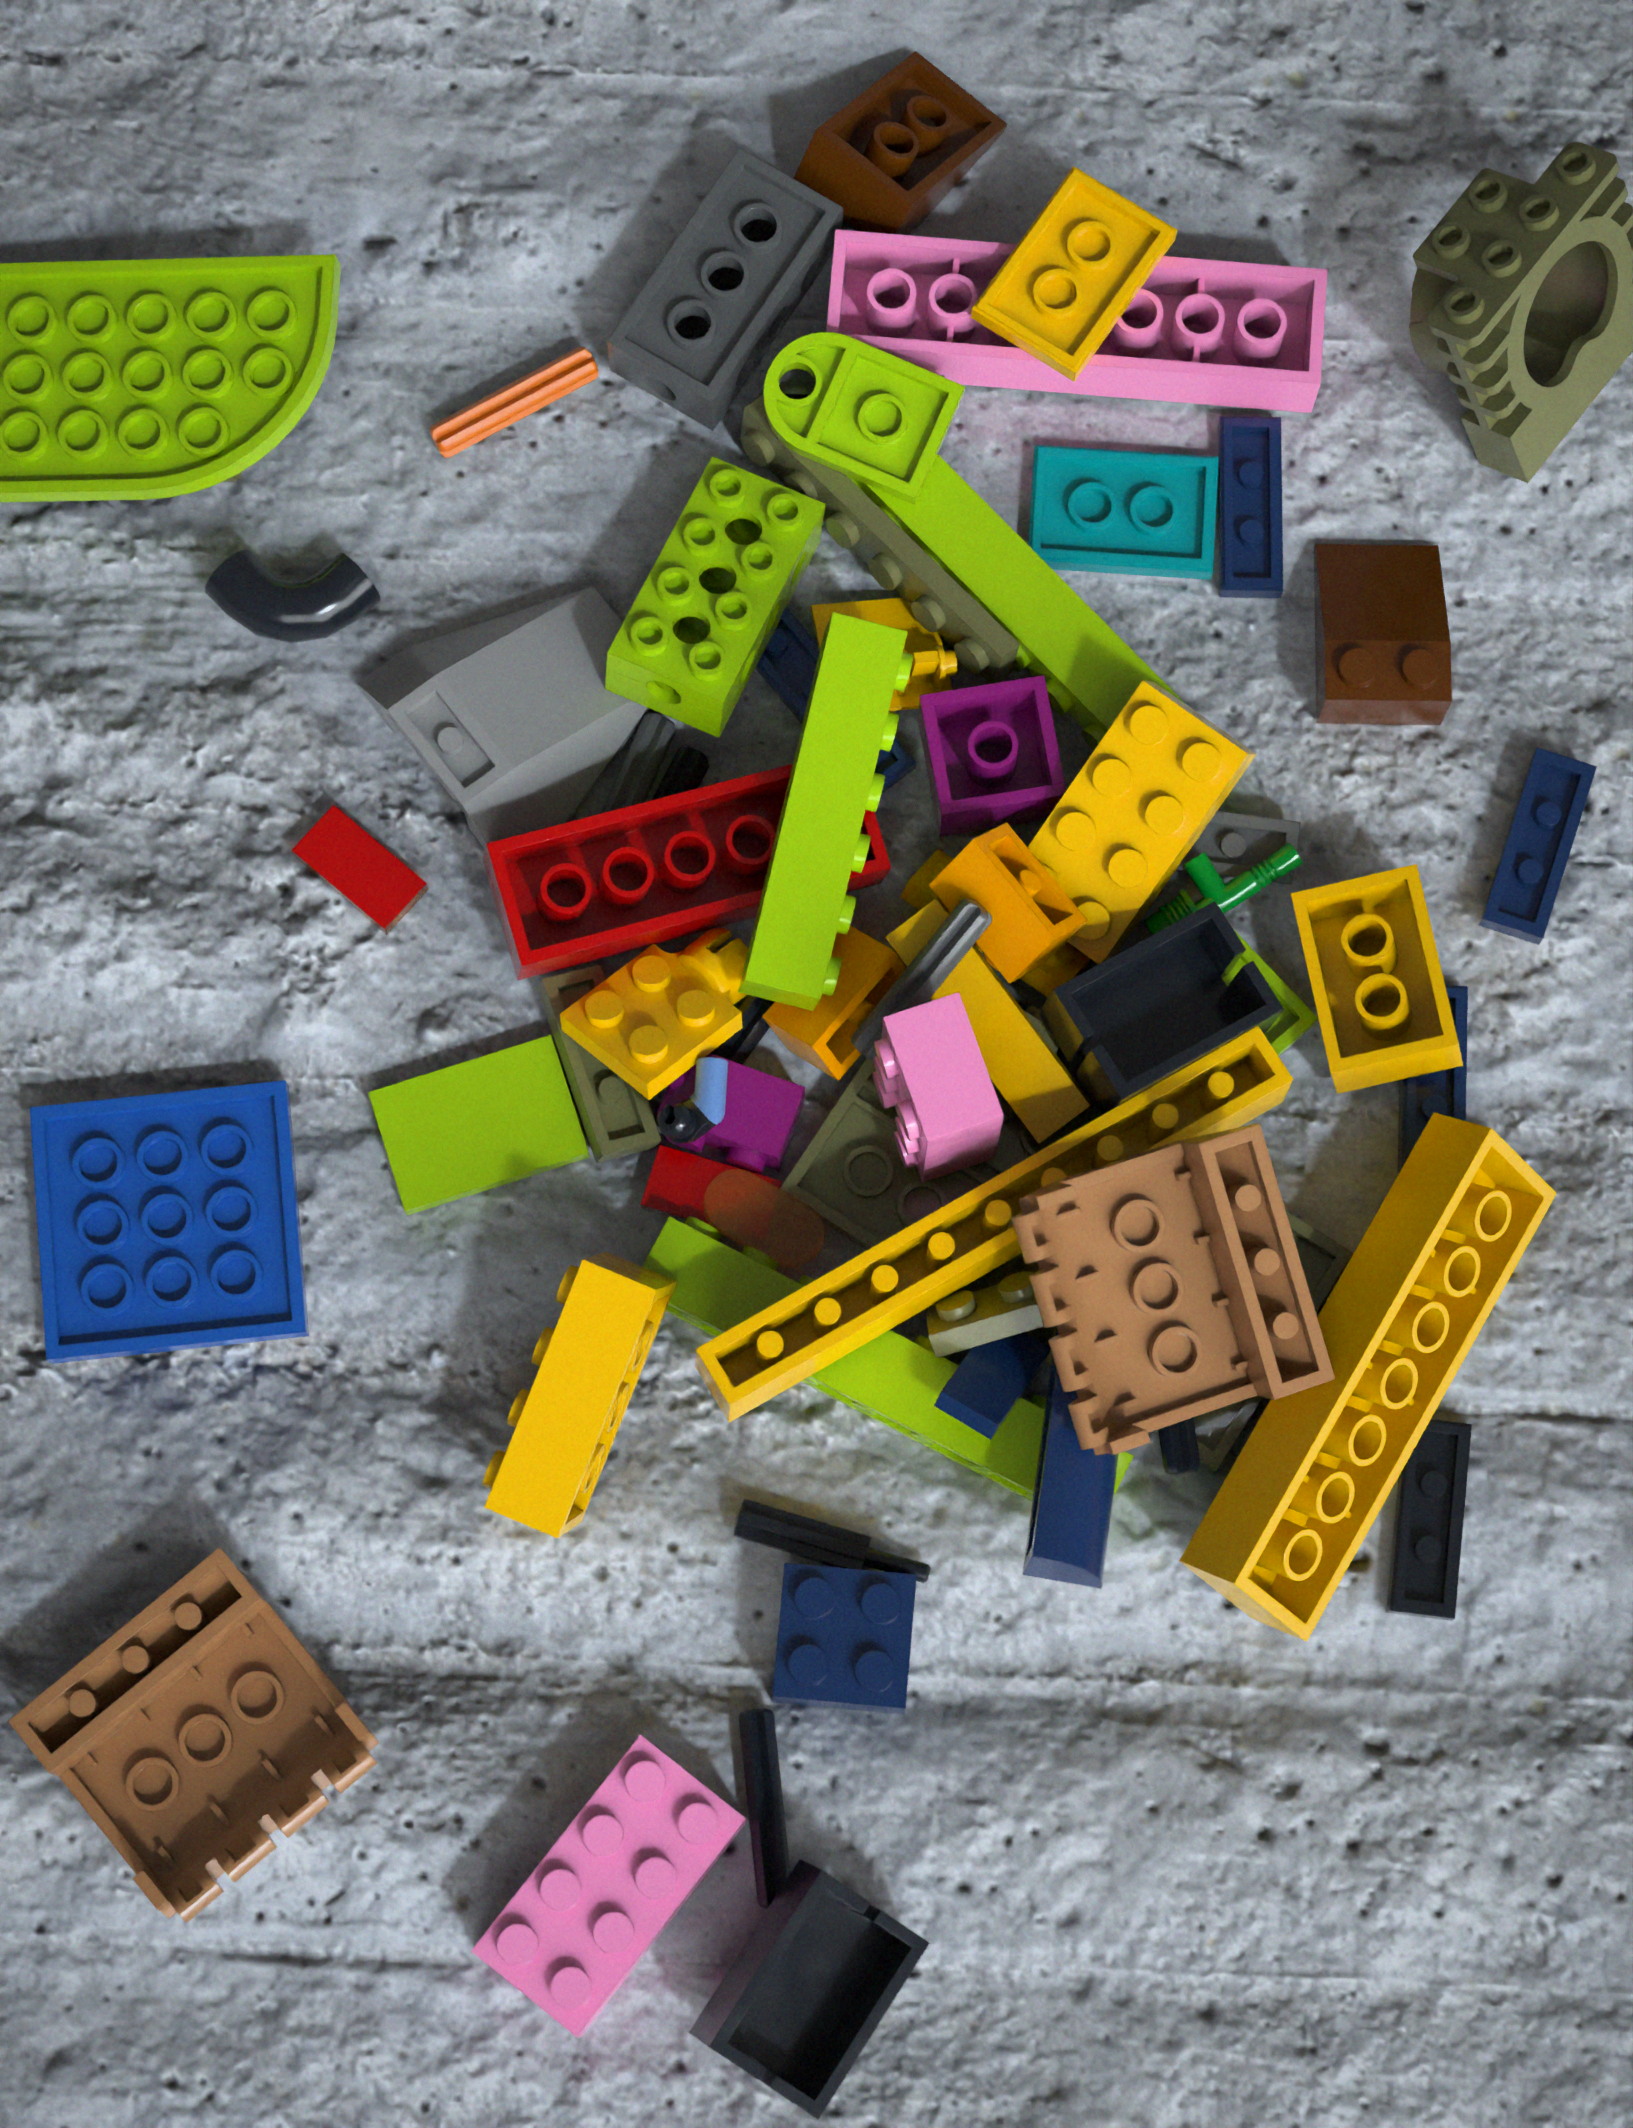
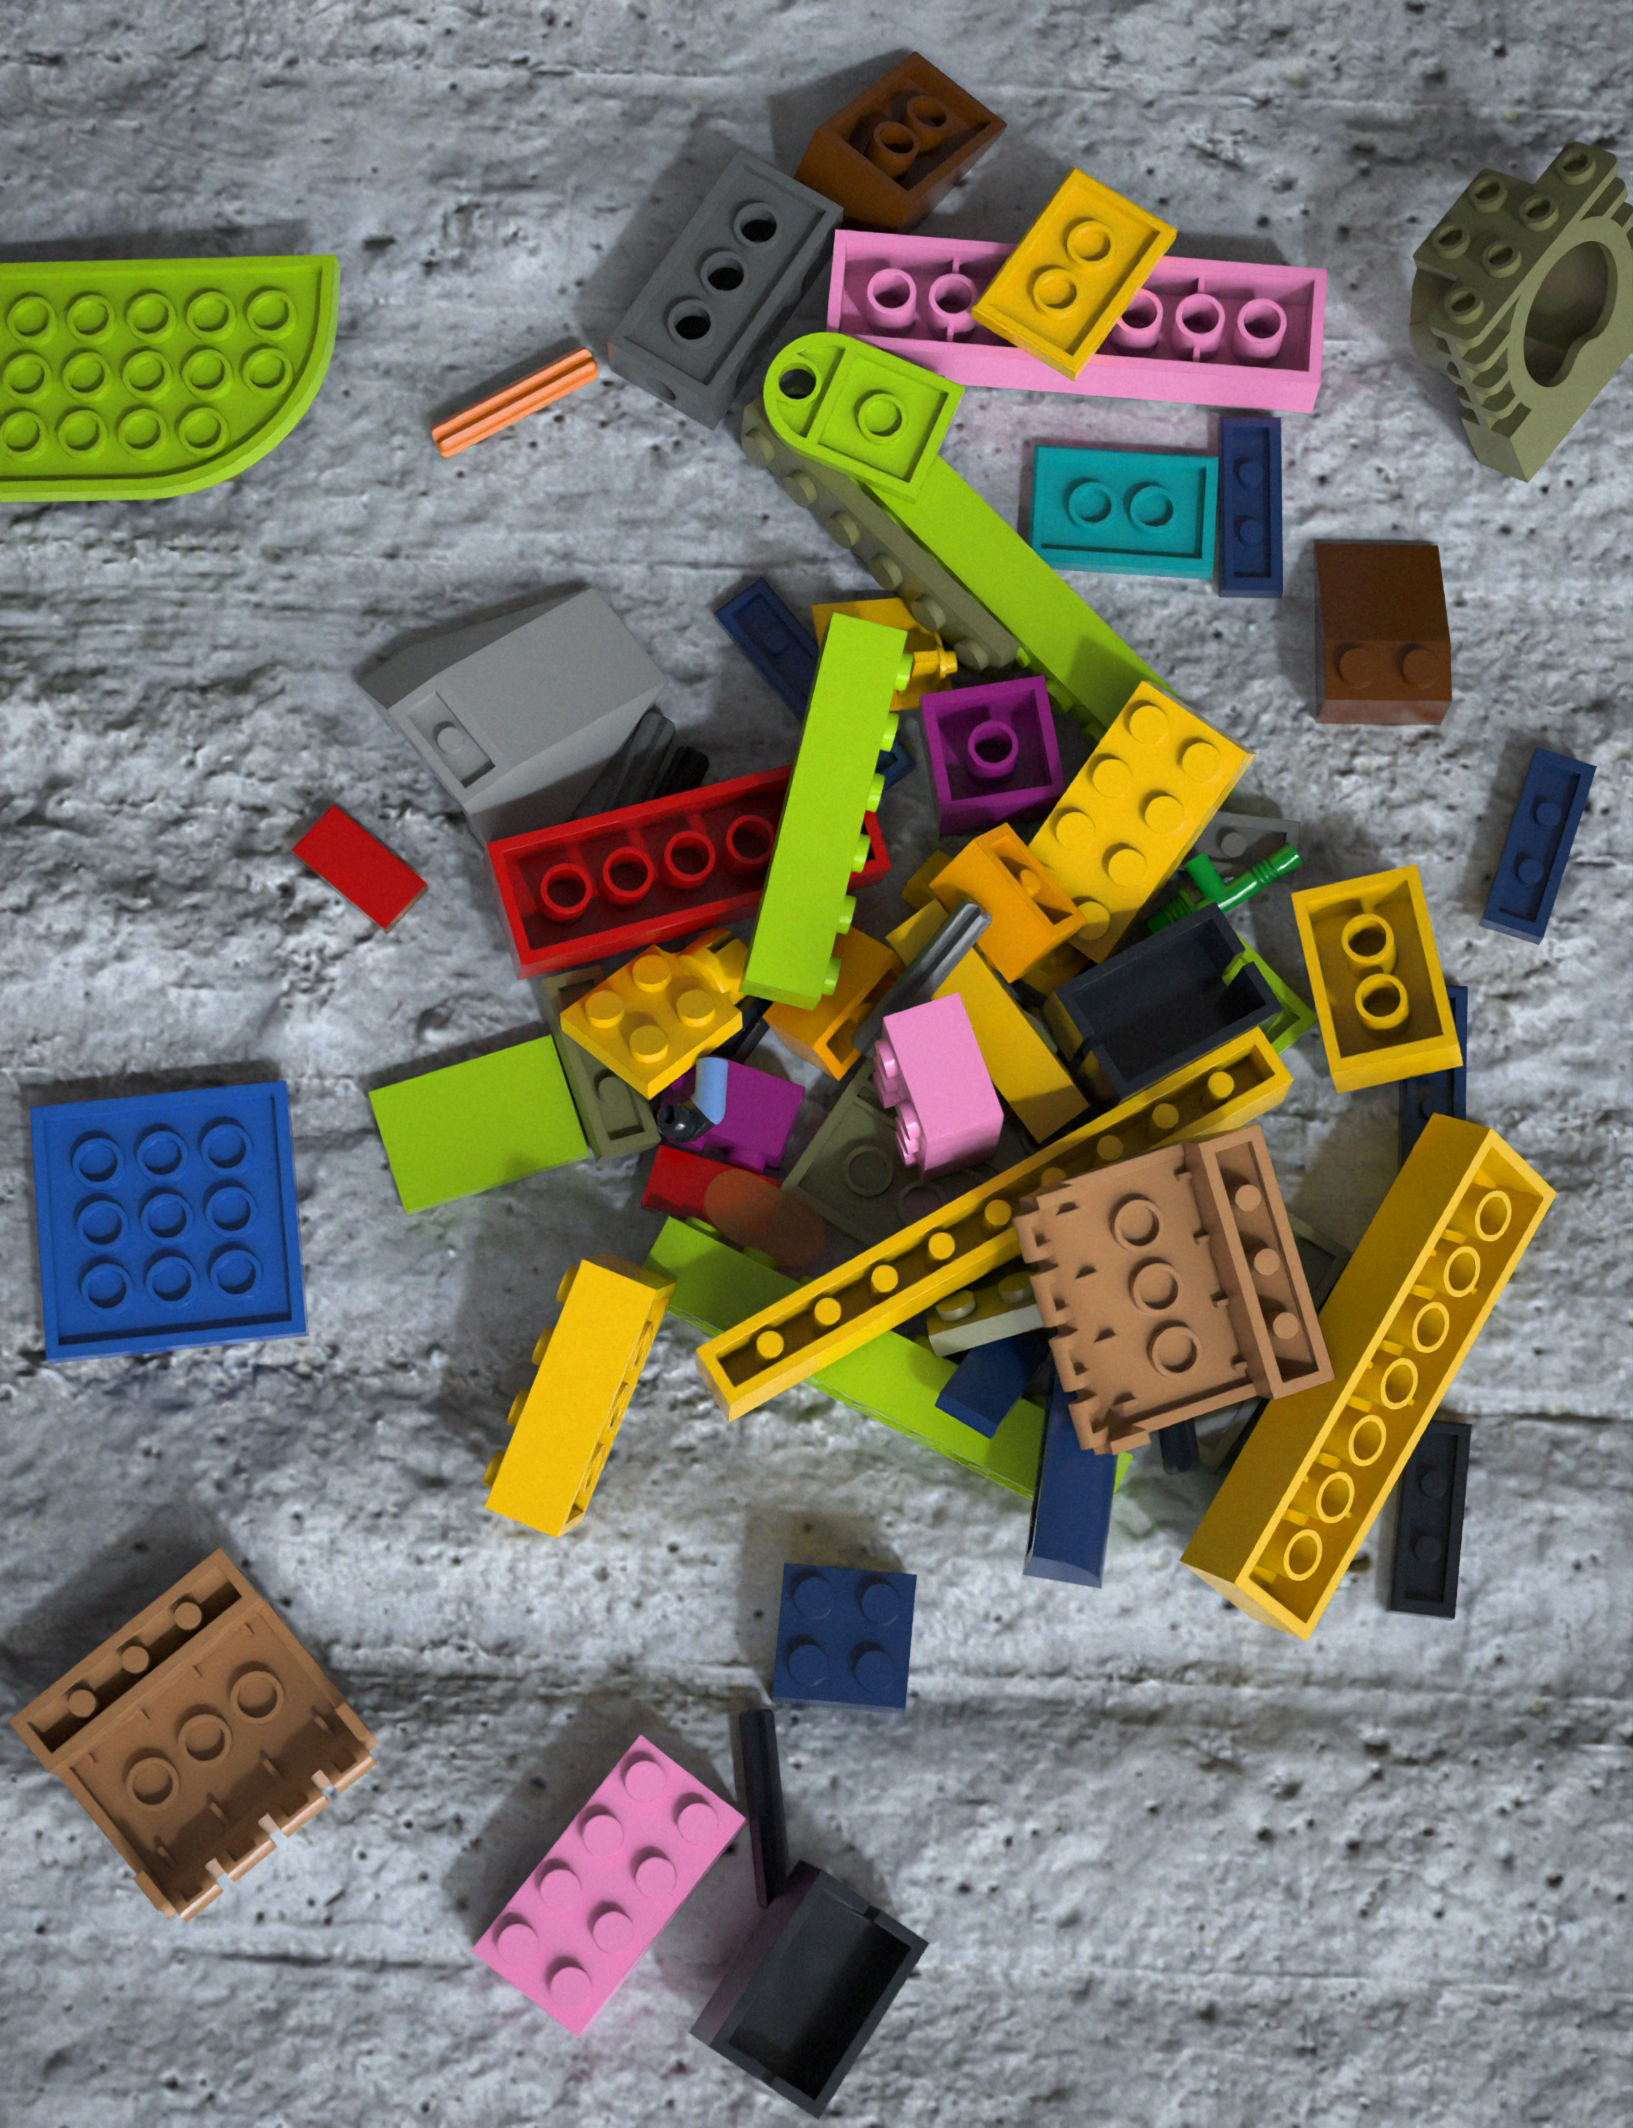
(288, 608): black cylinder -> none
(714, 597): lime brick -> none
(818, 1541): black axle -> none

